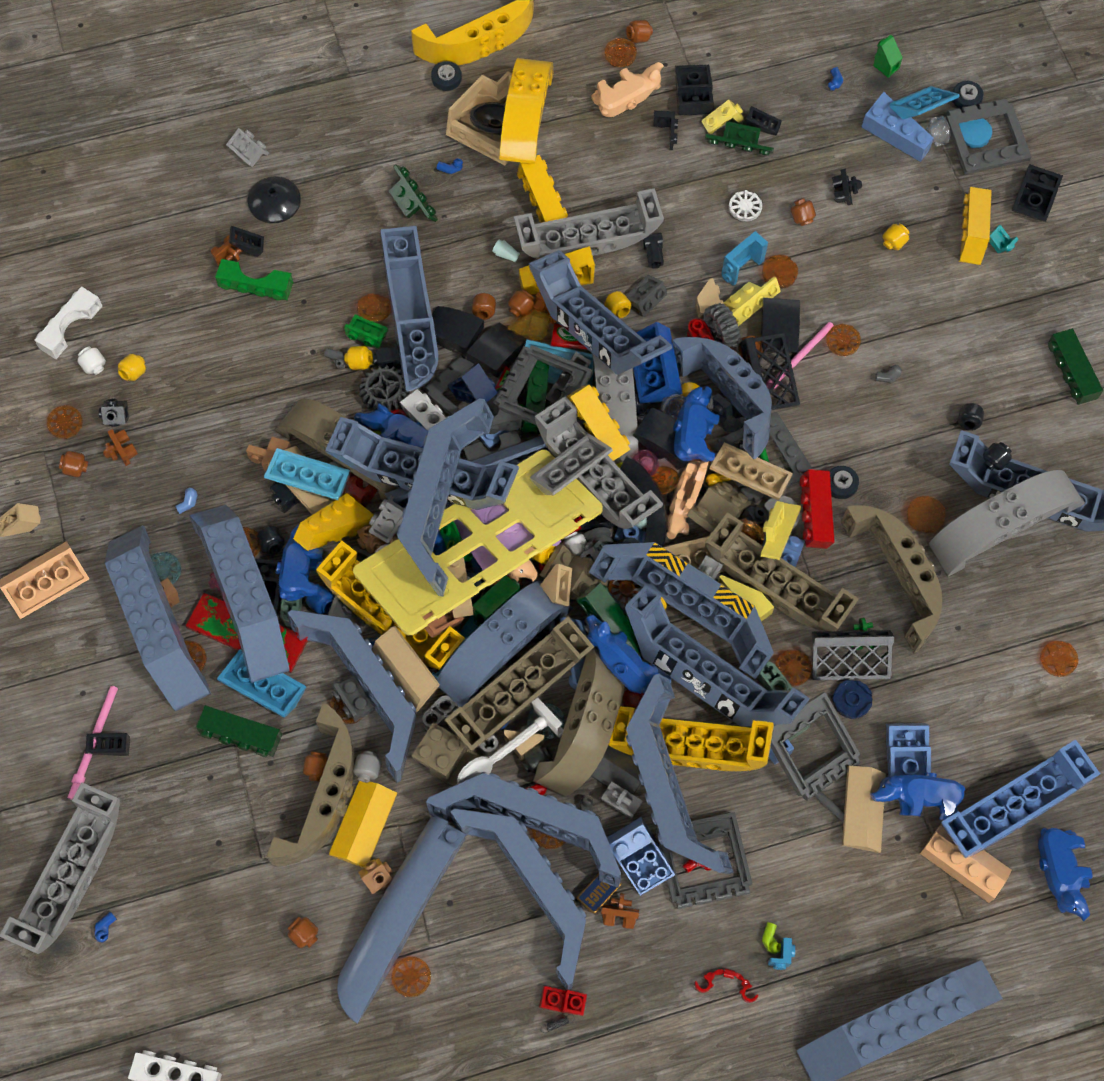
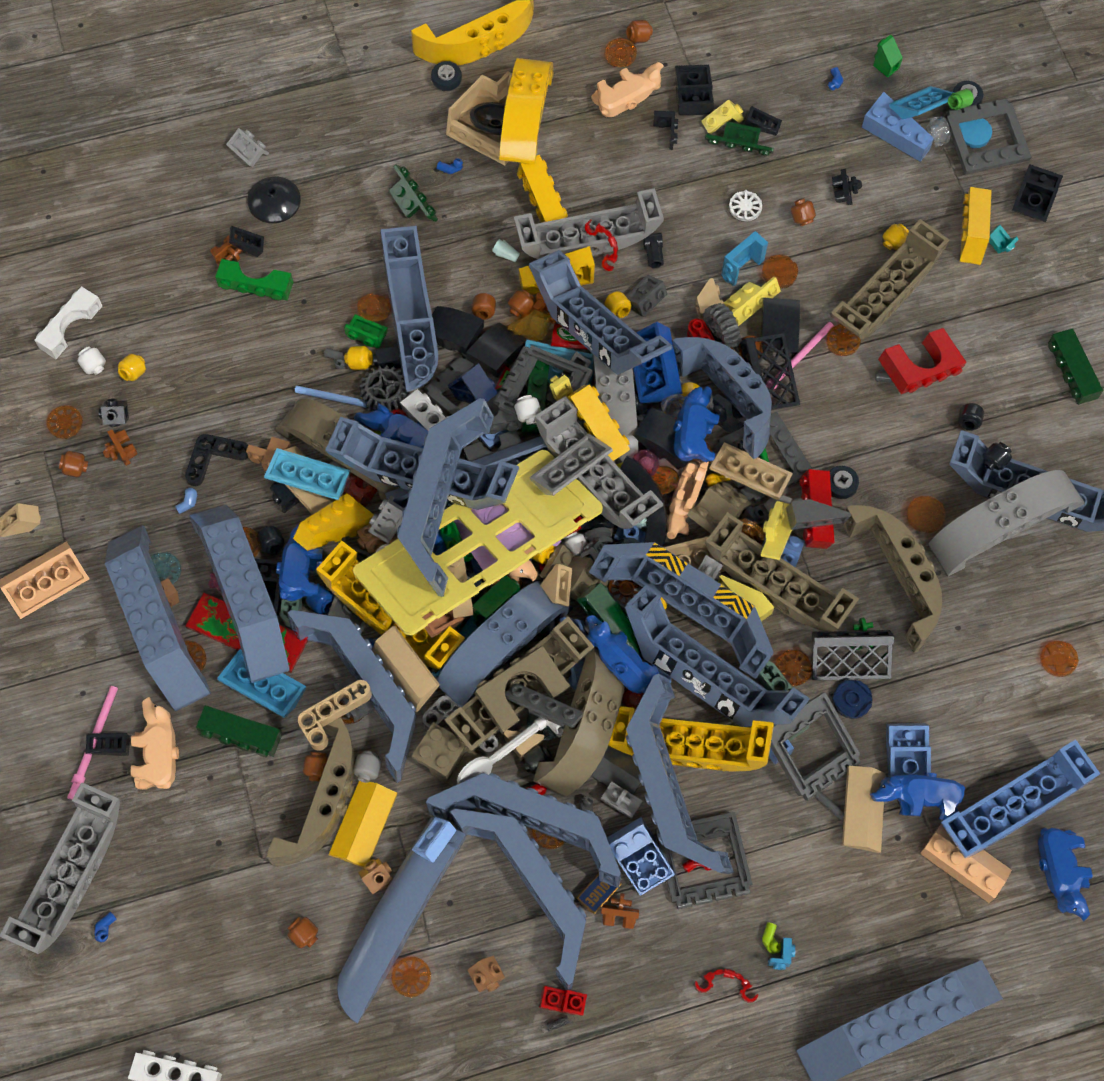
(158, 749): none -> light nougat animal
(208, 451): none -> black beam
(330, 396): none -> light blue bar
(337, 711): none -> tan beam
(434, 839): none -> light blue slope
(486, 974): none -> medium nougat brick
(527, 408): none -> white head
(536, 664): none -> dark tan arch
(544, 706): none -> dark grey bracket
(560, 387): none -> light yellow tile
(612, 241): none -> red piece
(812, 514): none -> dark grey slope
(892, 282): none -> dark tan slope
(909, 376): none -> red arch
(960, 99): none -> bright green brick

